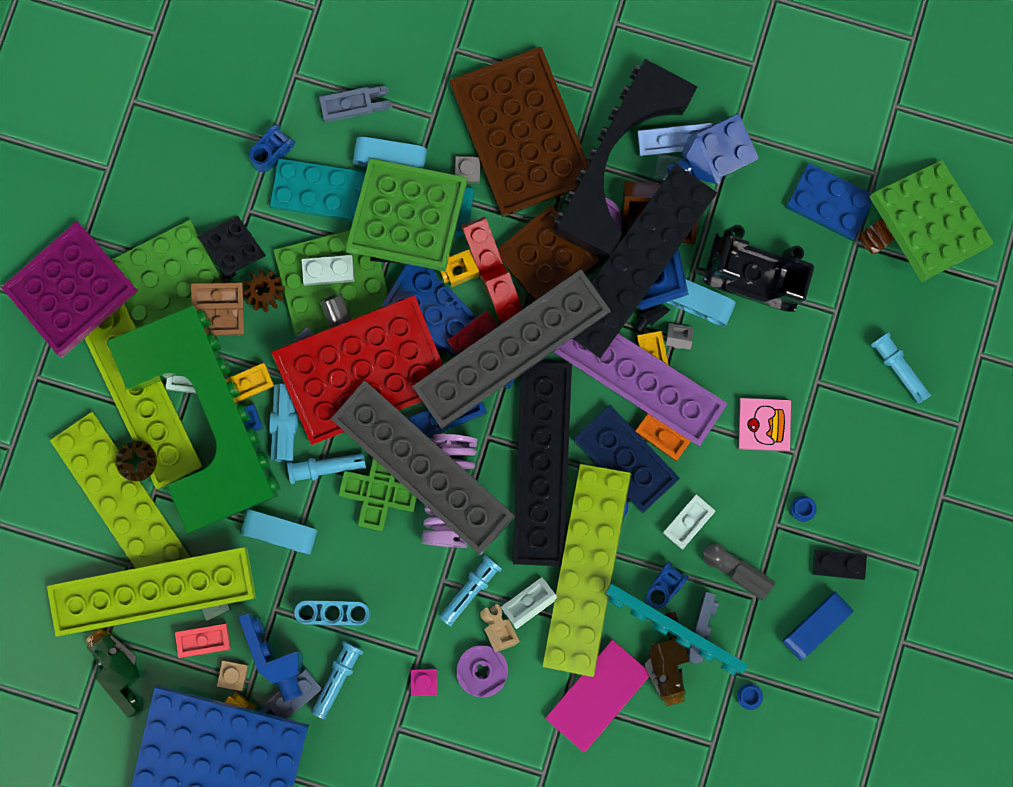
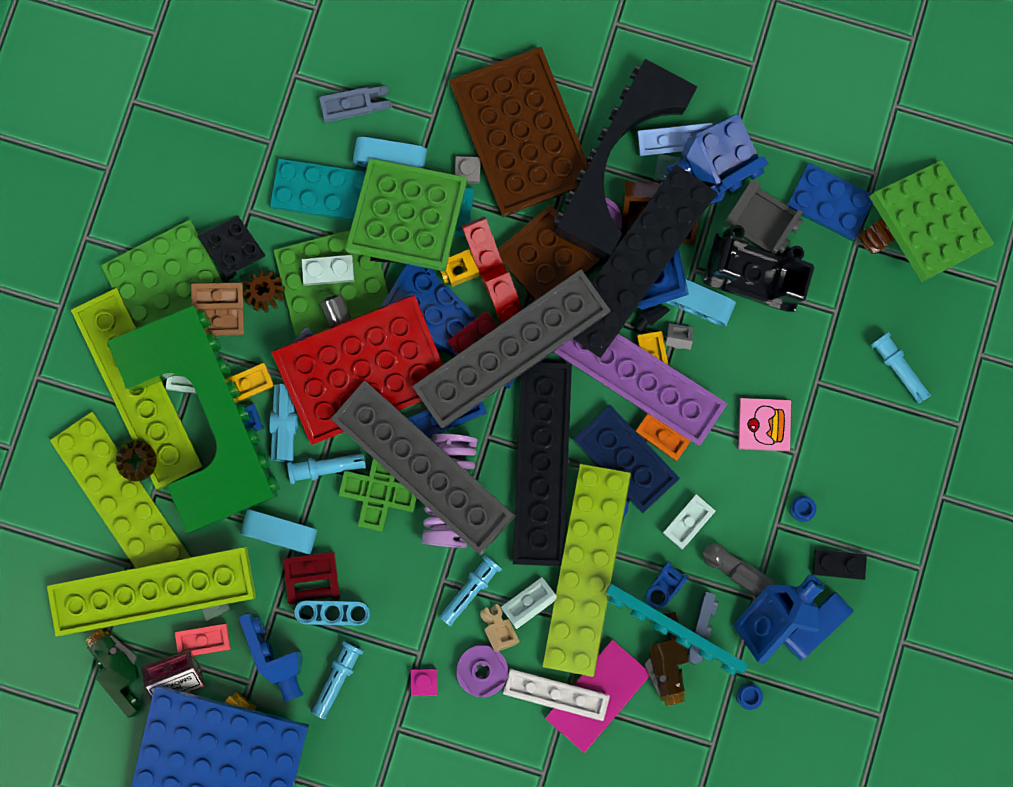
(69, 289): magenta plate -> none
(174, 672): none -> clear pink brick
(232, 676): tan plate -> none
(274, 145): blue piece -> none
(309, 688): sand blue hinge -> none
(310, 569): none -> dark red plate
(556, 695): none -> white tile
(735, 180): none -> blue hinge
(764, 219): none -> dark grey panel
(777, 615): none -> blue plate

